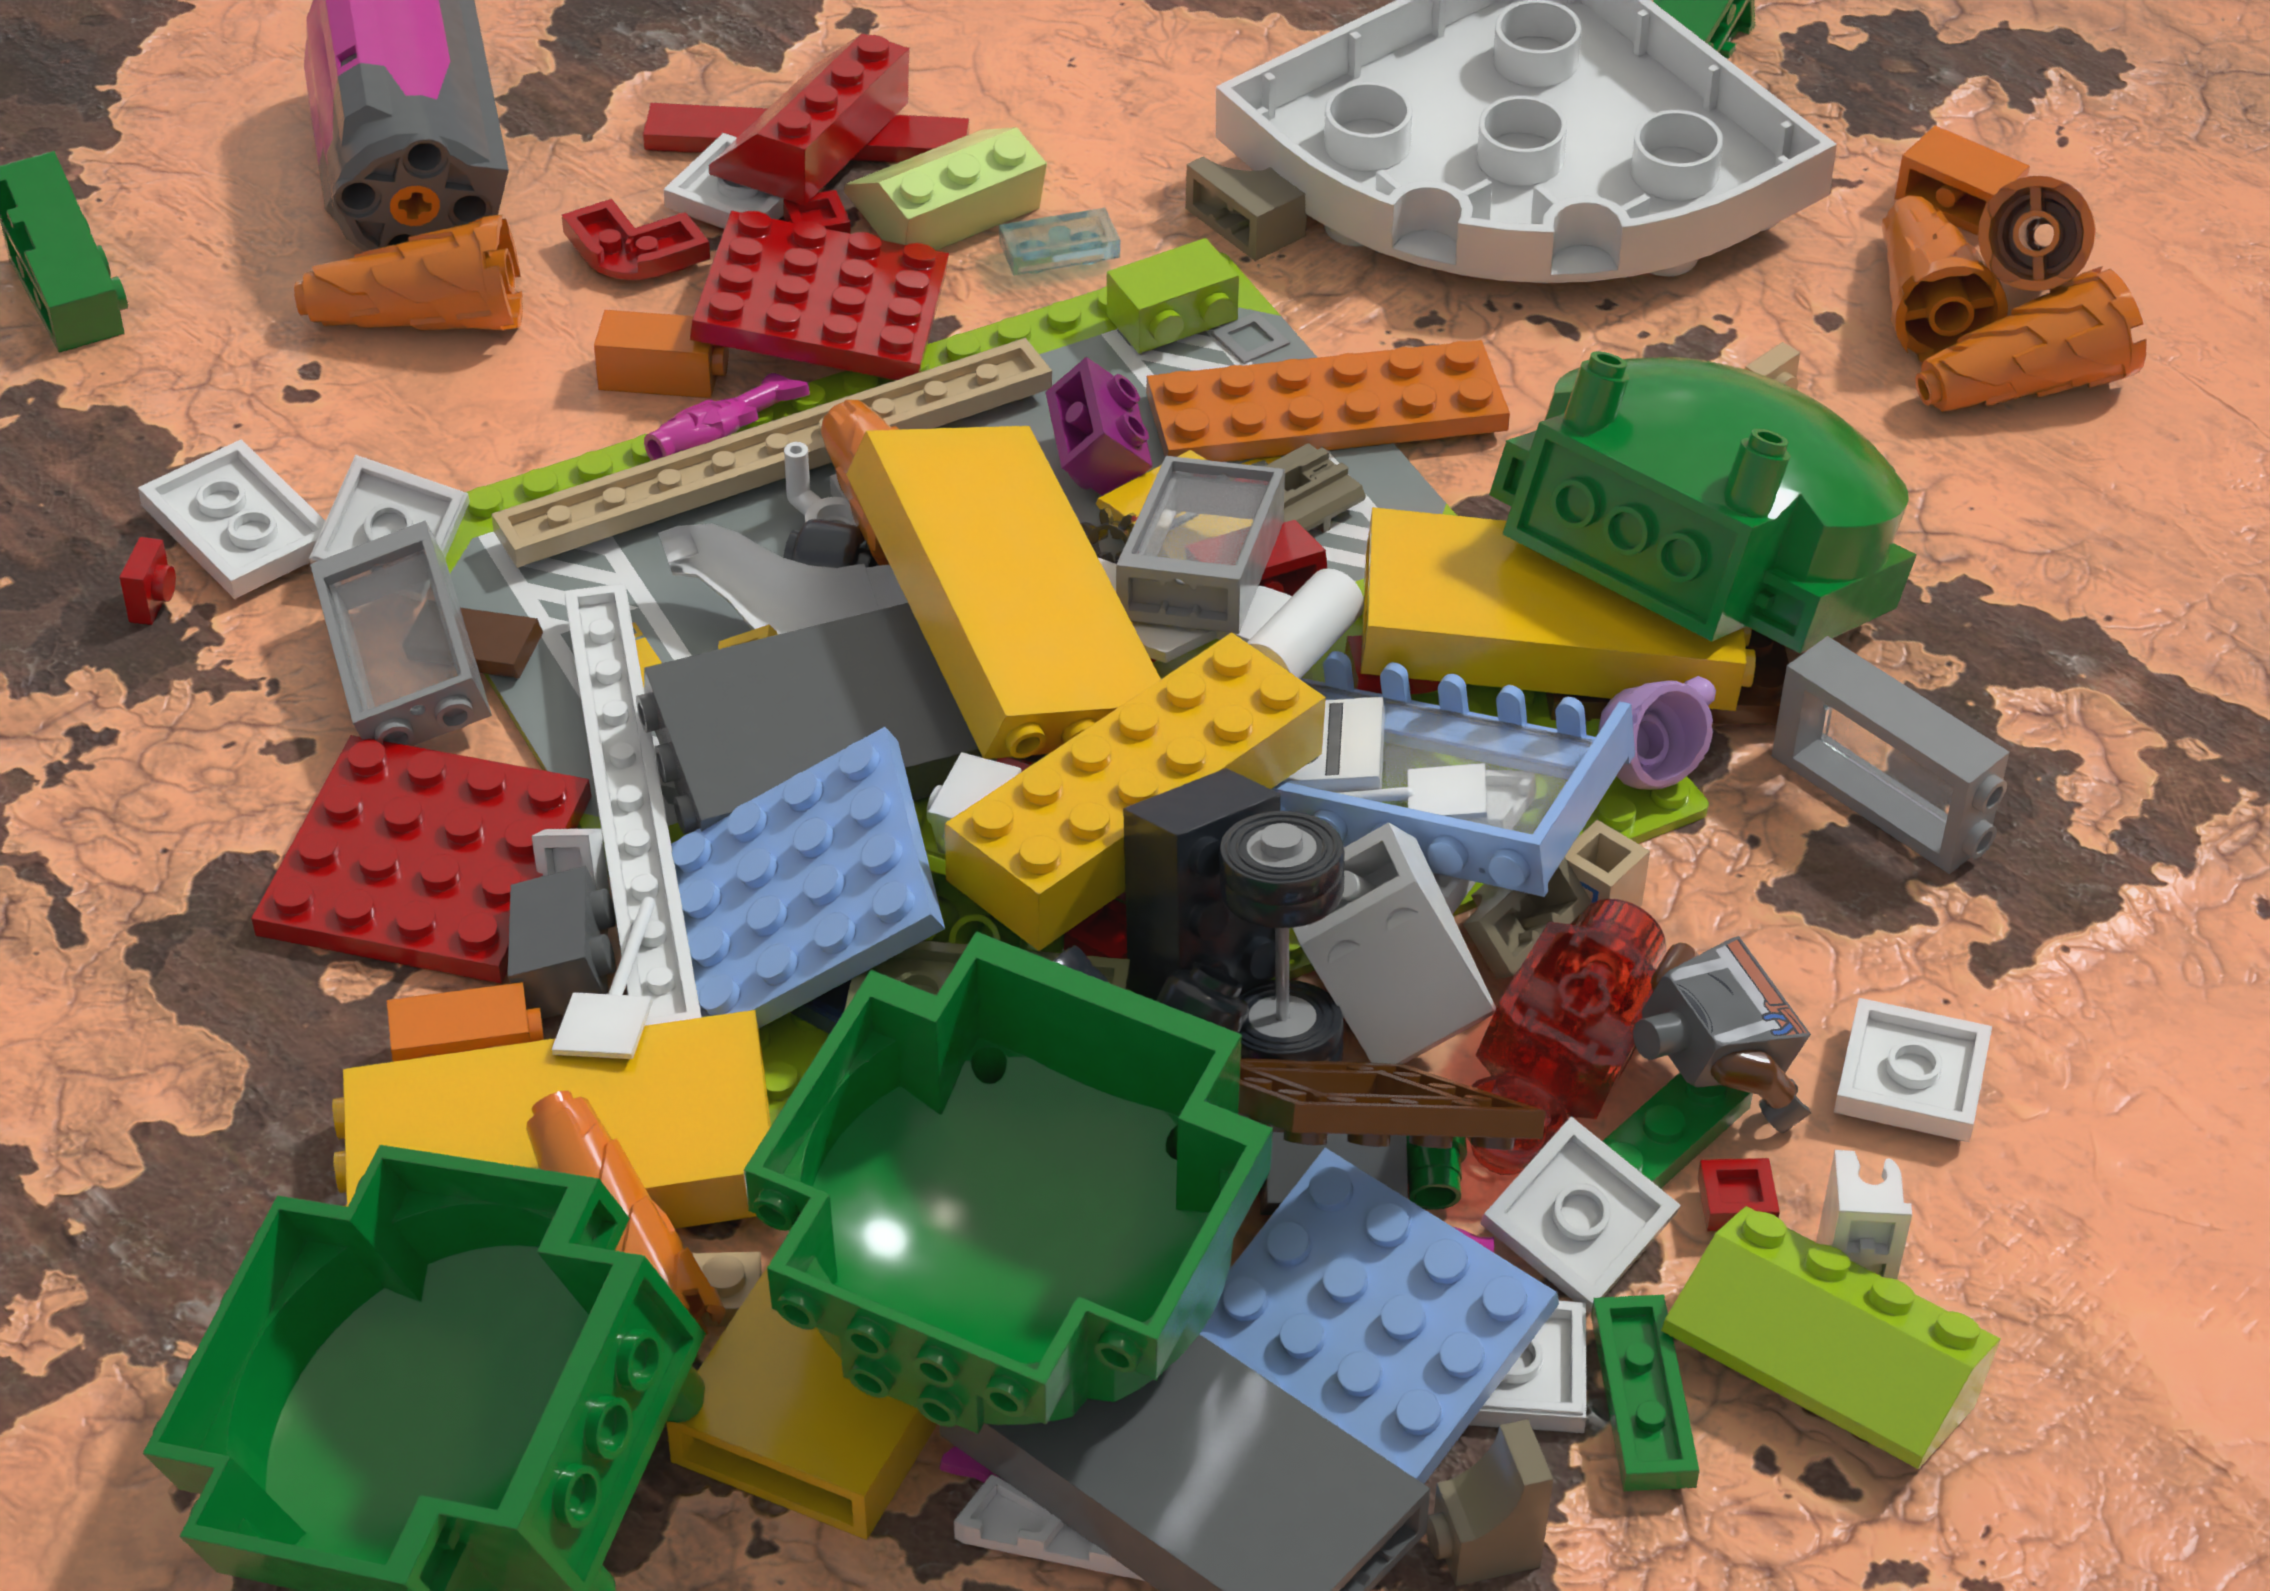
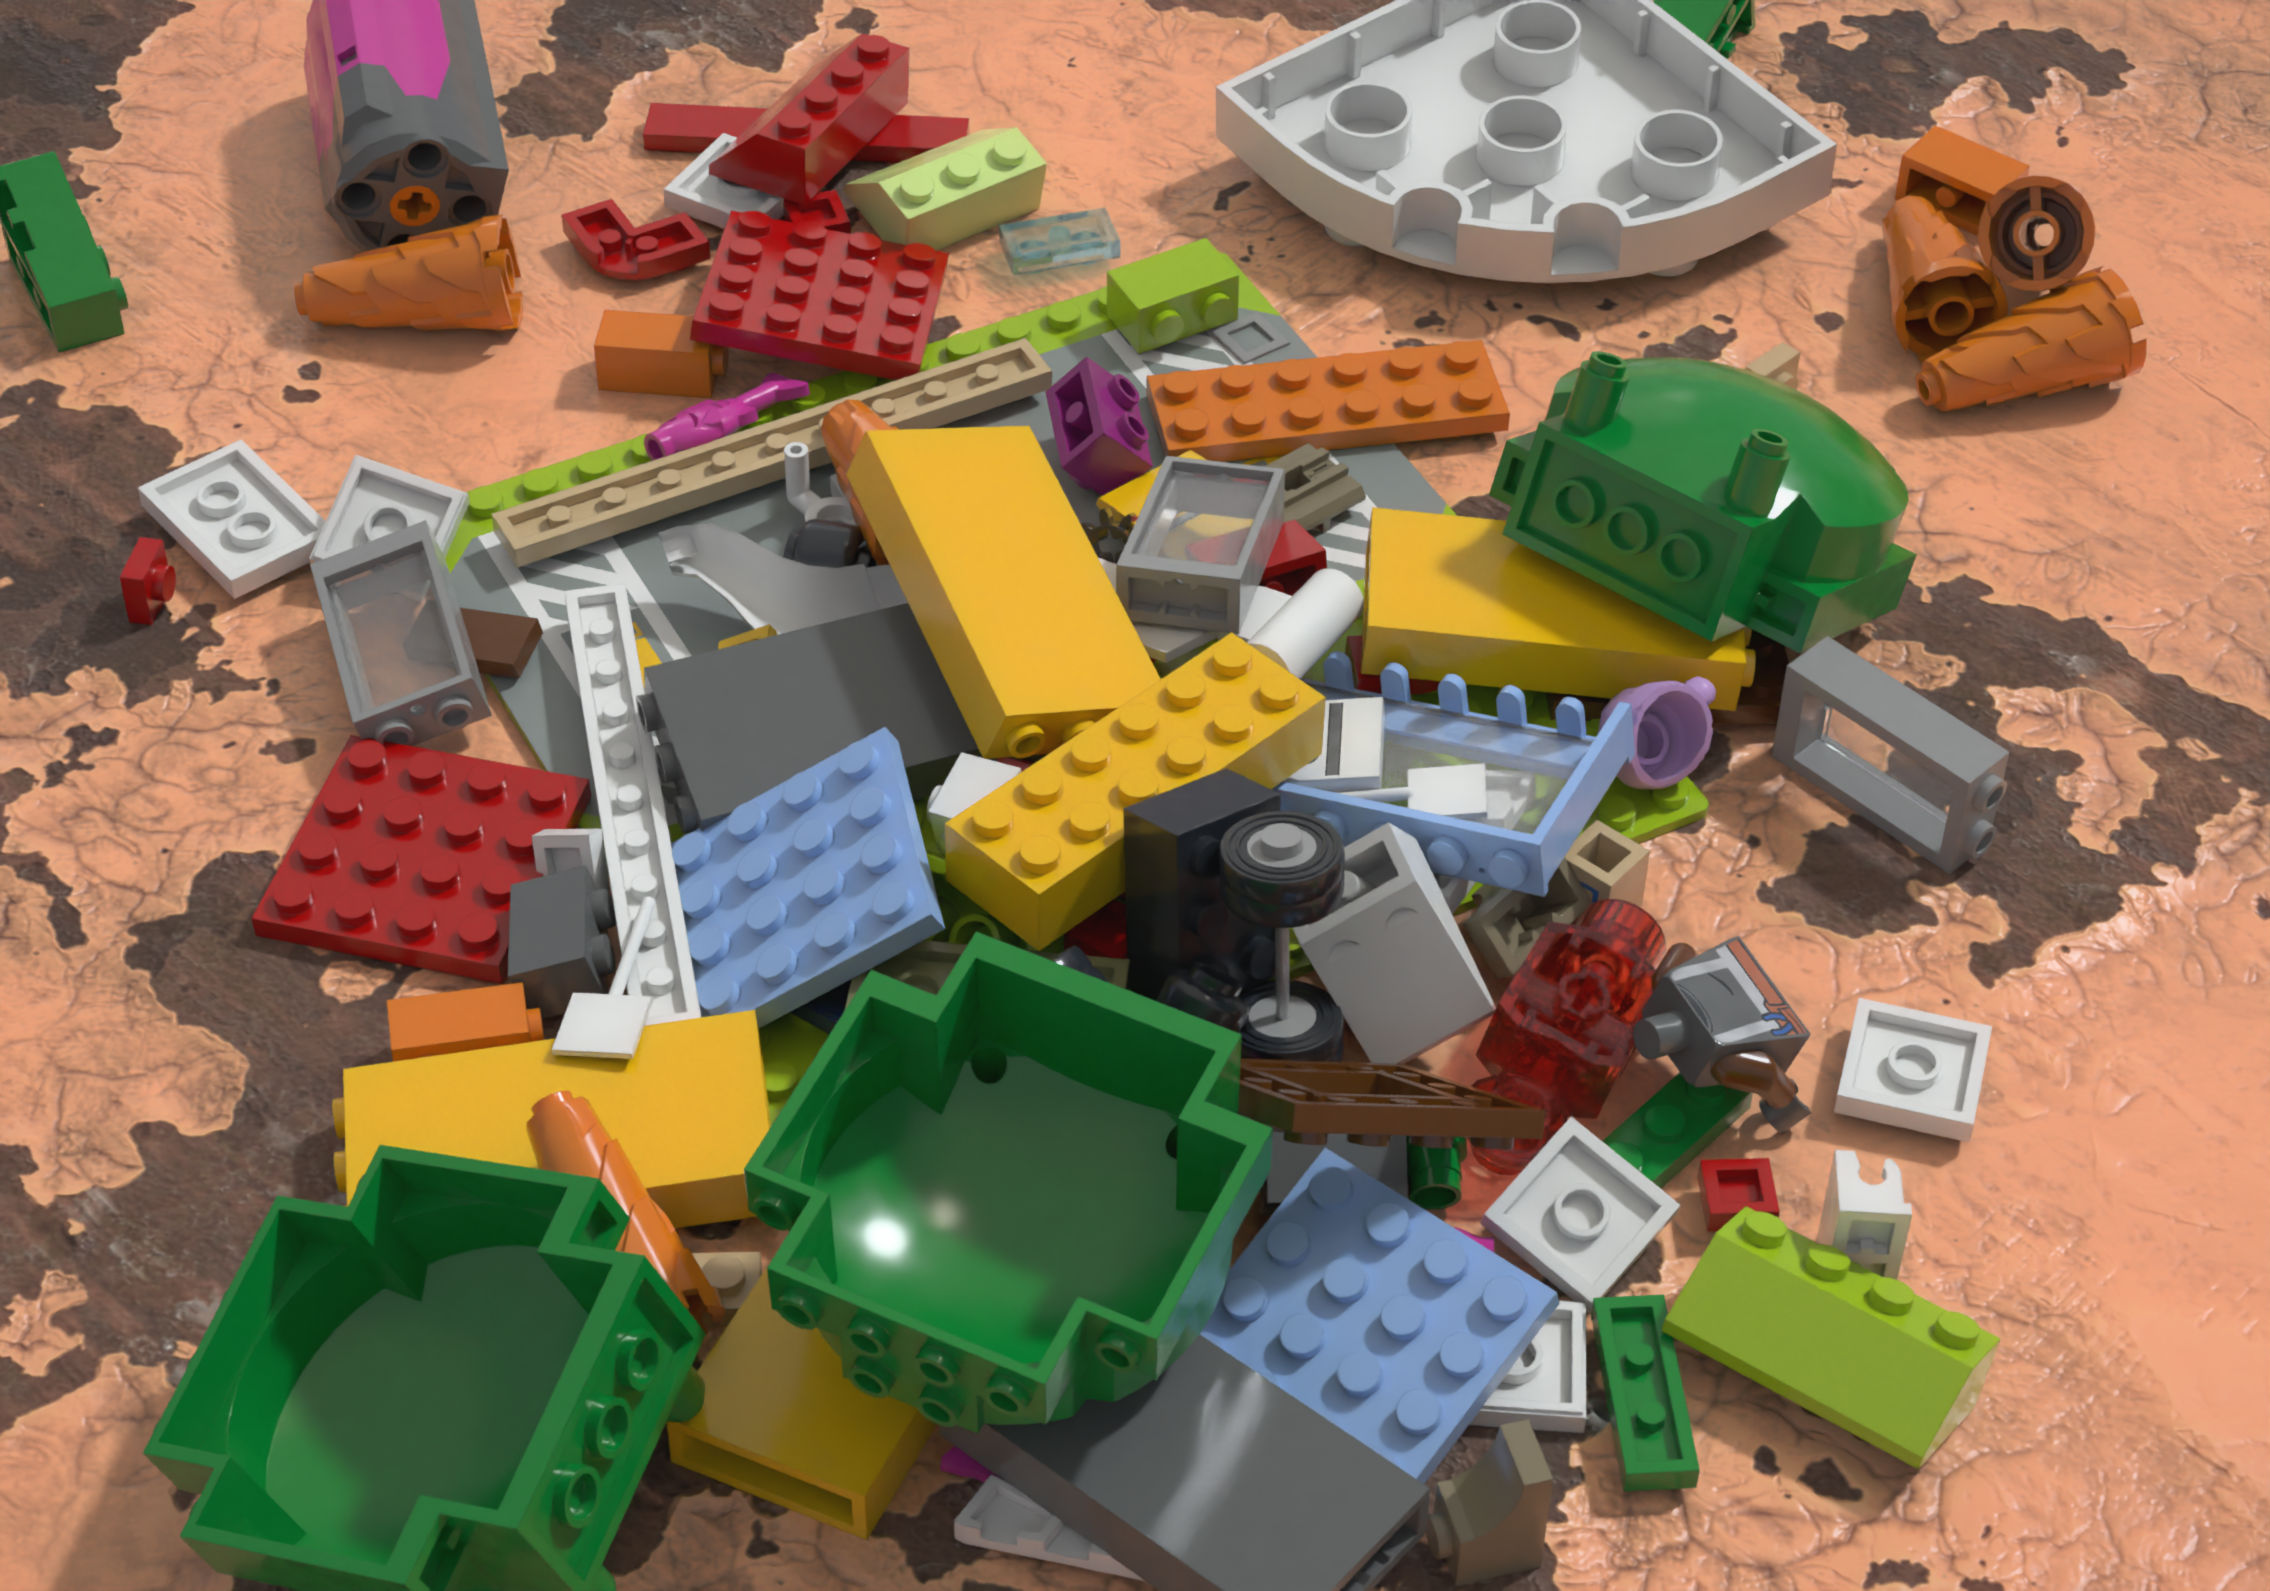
(1247, 208): dark tan arch -> none

